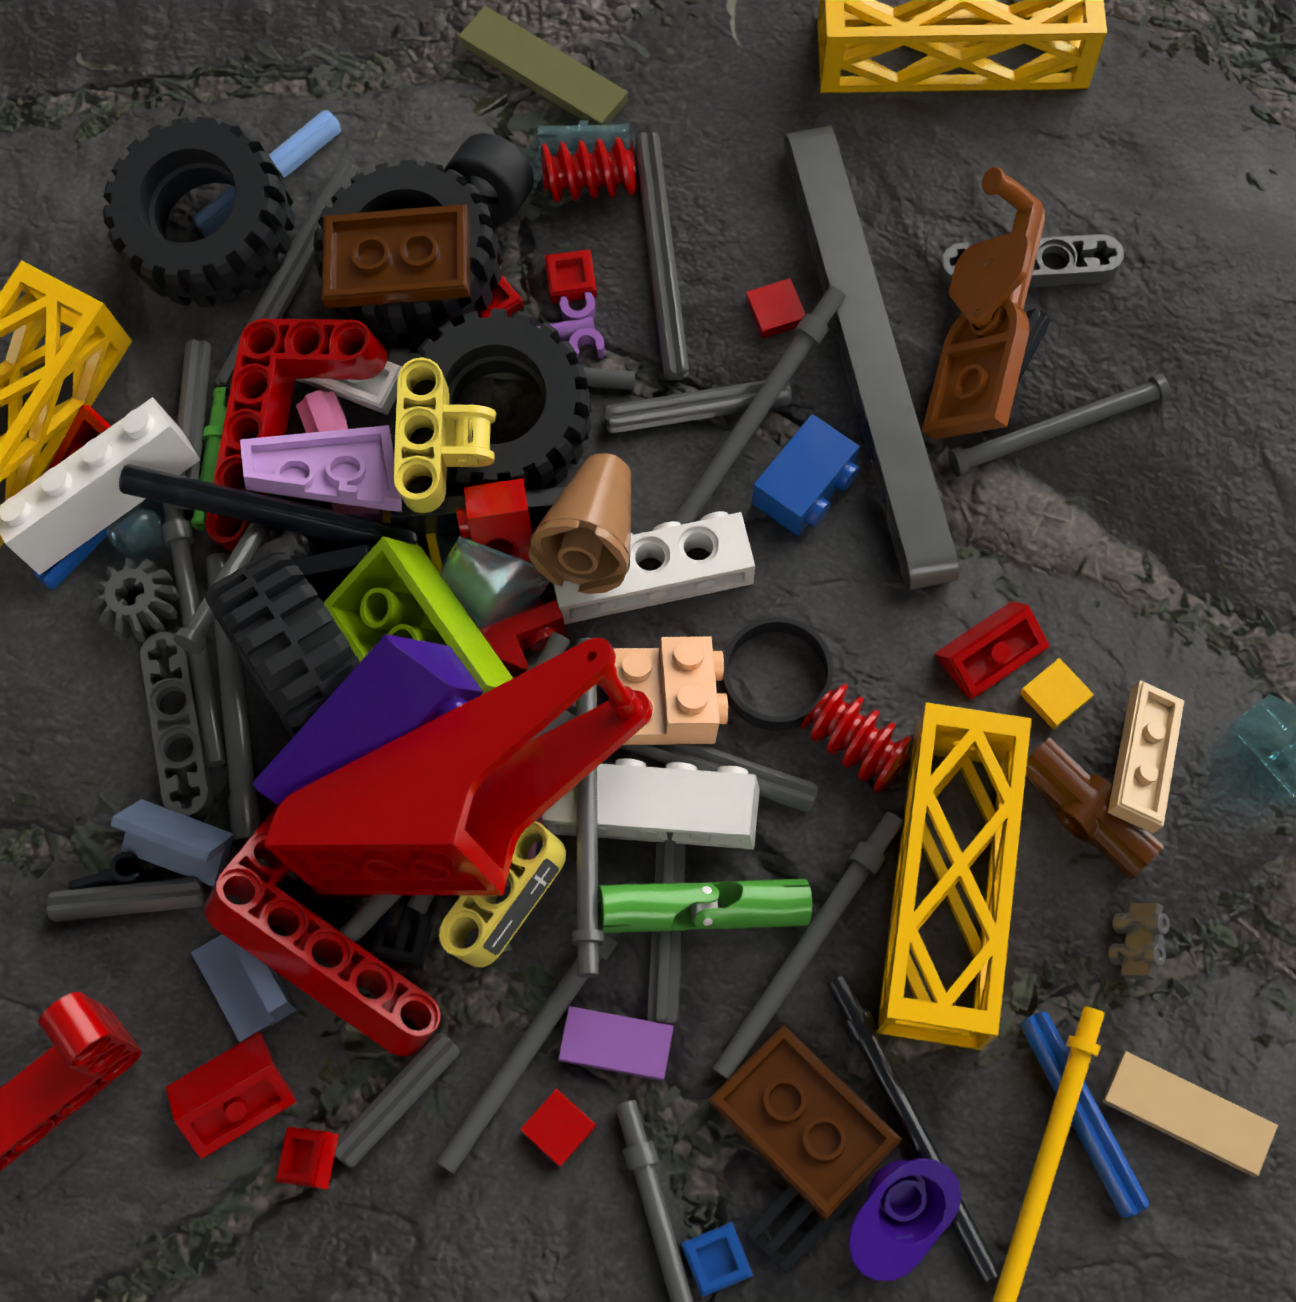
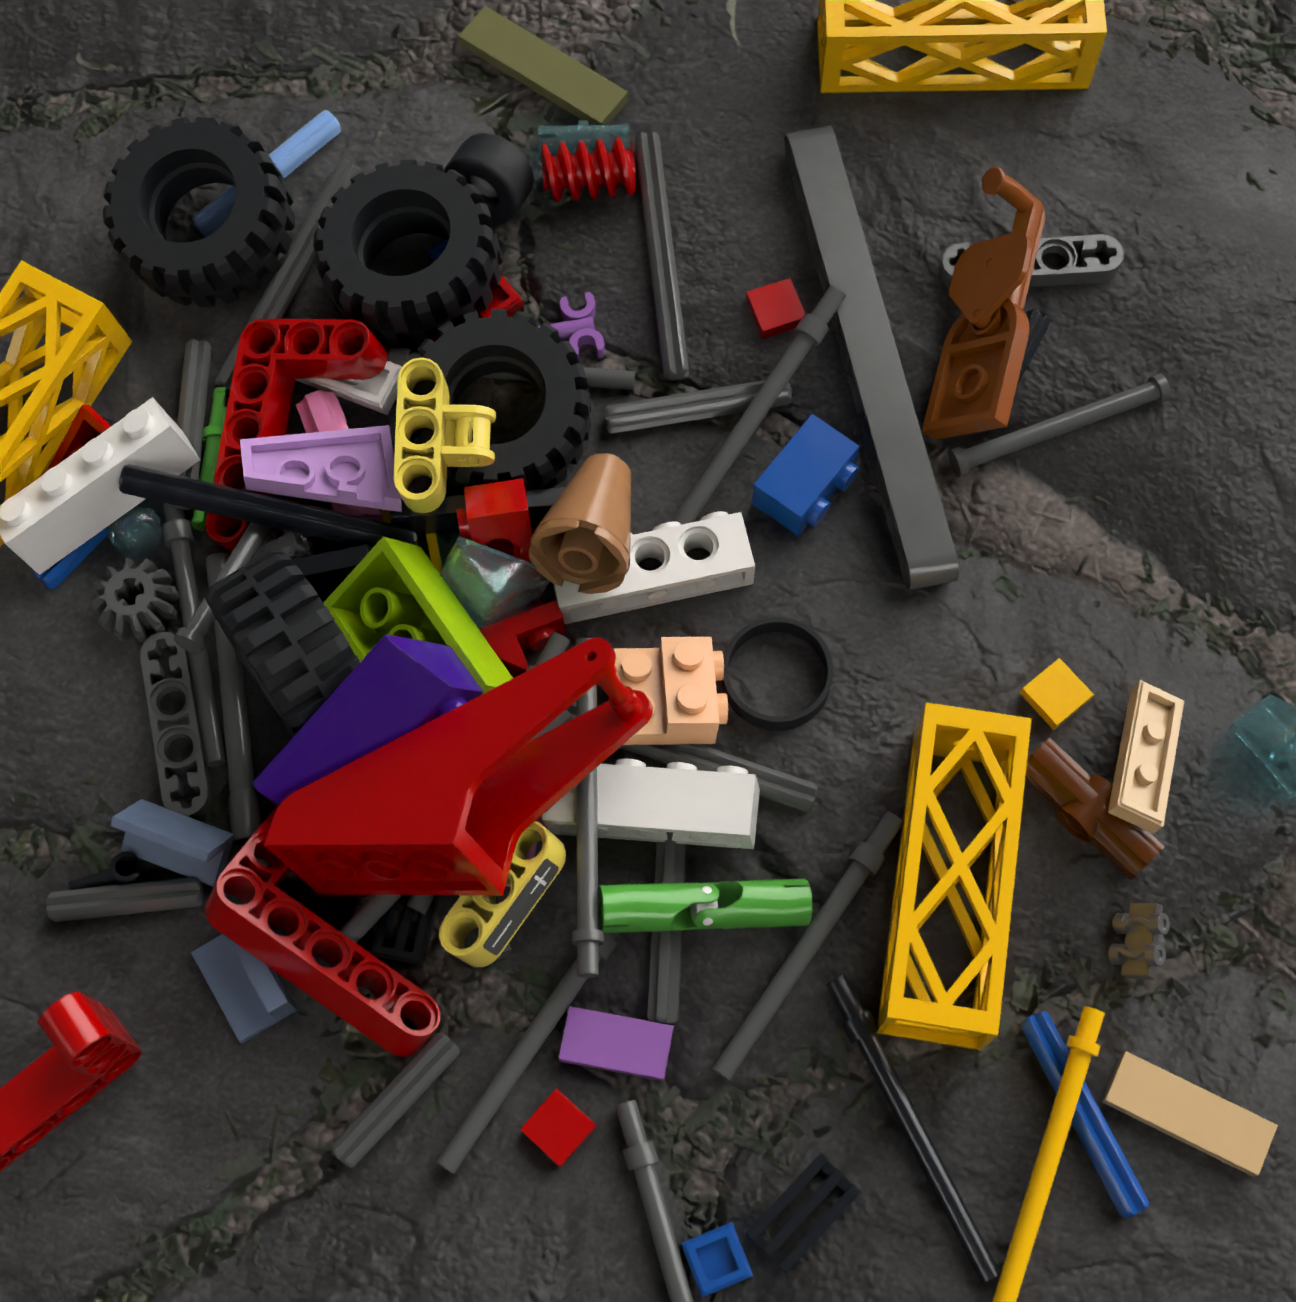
(229, 1095): red panel -> none
(307, 1158): red tile -> none
(396, 256): reddish brown tile -> none
(570, 275): red tile -> none
(805, 1122): reddish brown tile -> none
(859, 737): red piece -> none
(903, 1217): dark purple piece -> none
(993, 649): red slope -> none

